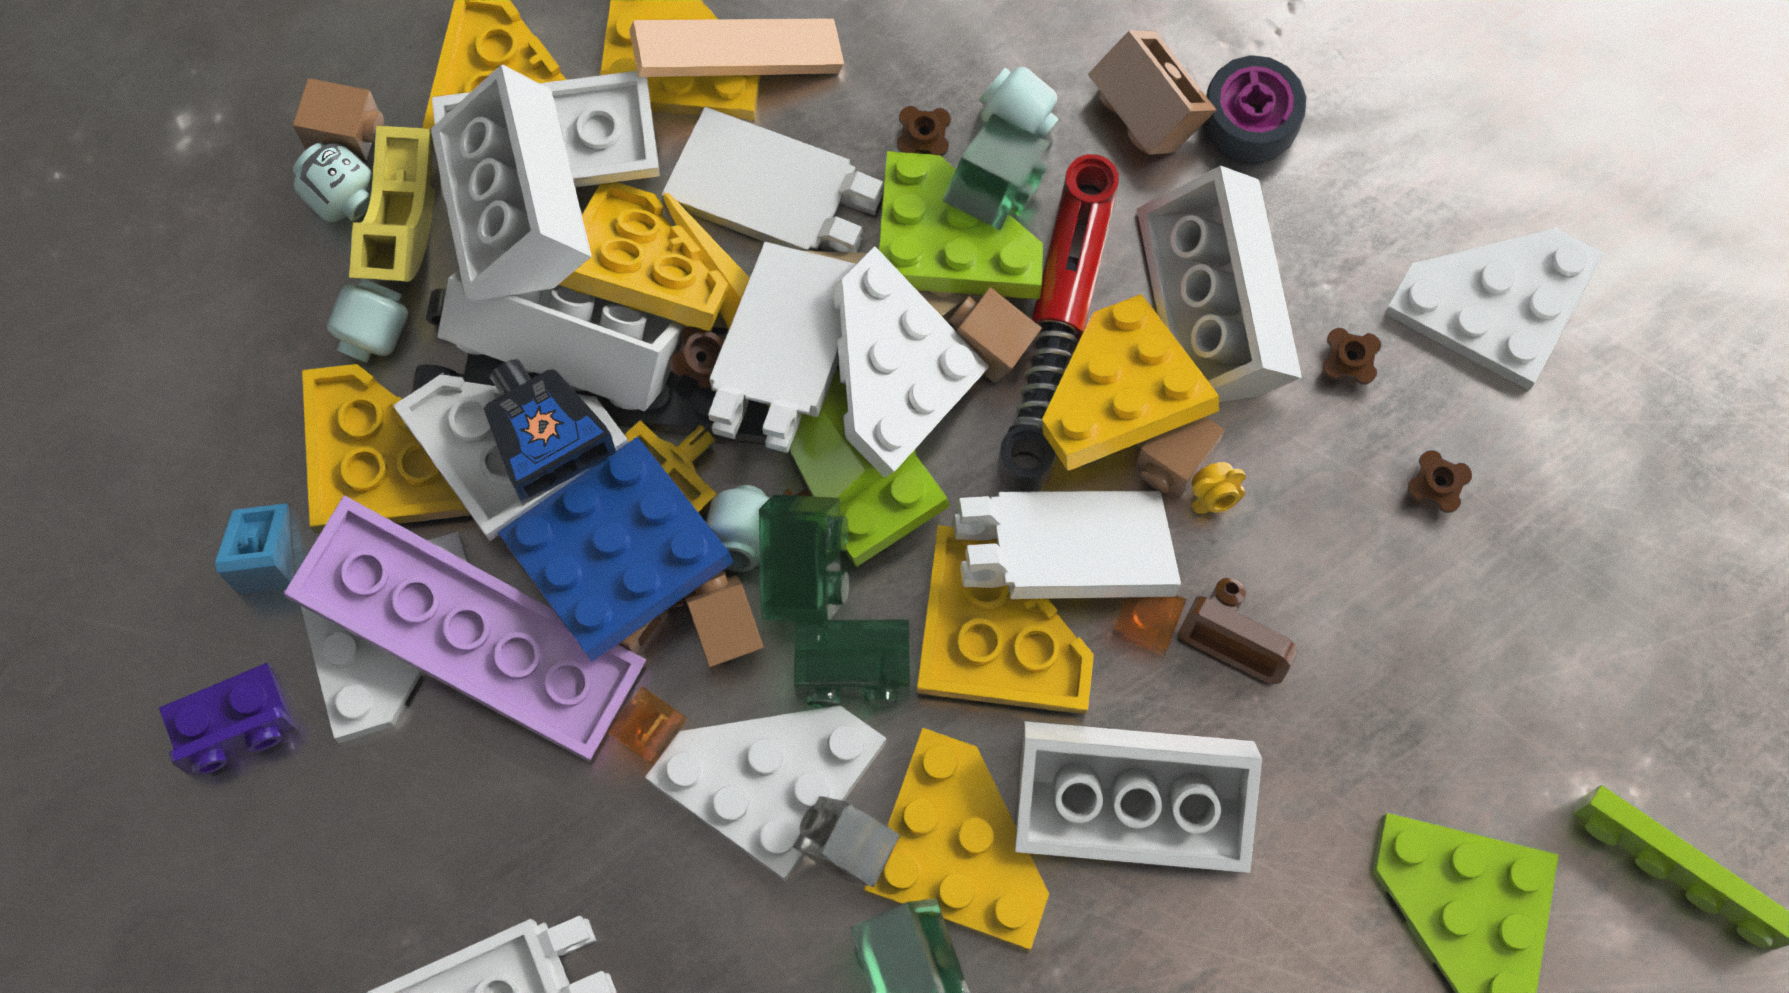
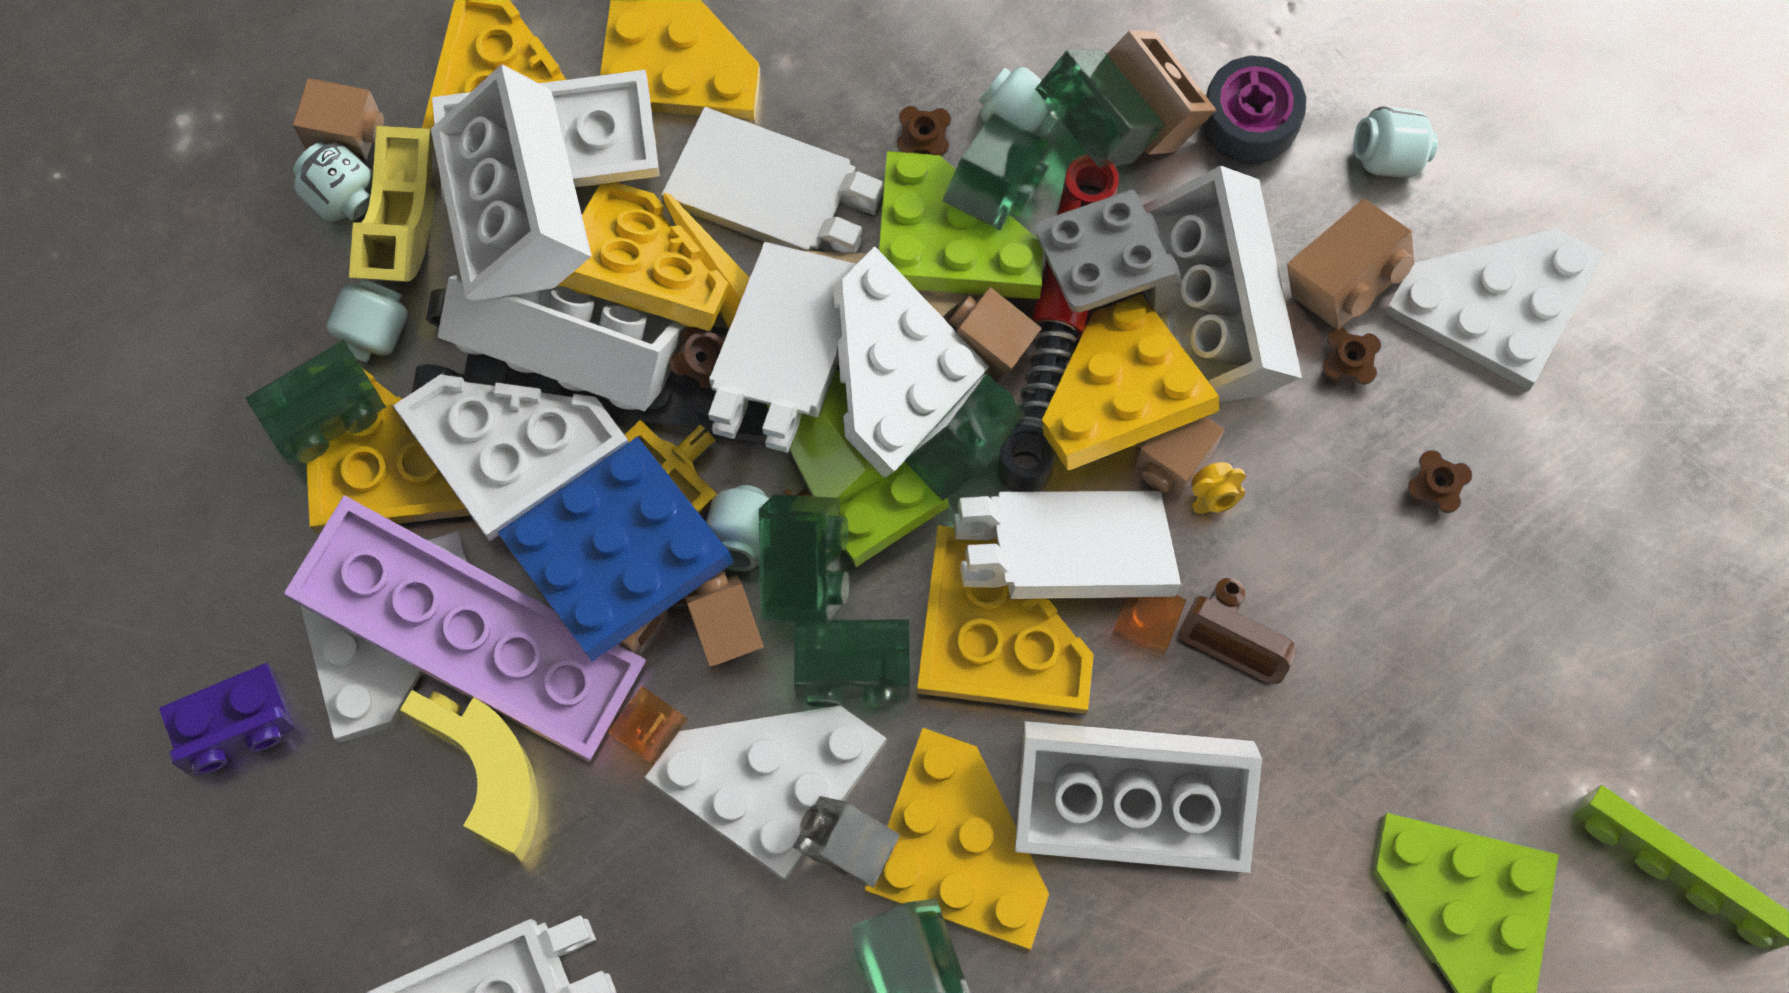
(257, 549): dark azure slope -> none
(316, 404): none -> clear green brick
(507, 787): none -> light yellow arch
(543, 430): torso -> none
(735, 47): light nougat tile -> none
(966, 438): none -> clear green brick
(1099, 107): none -> clear green brick
(1109, 254): none -> light grey bracket
(1351, 264): none -> medium nougat brick
(1395, 142): none -> light aqua head

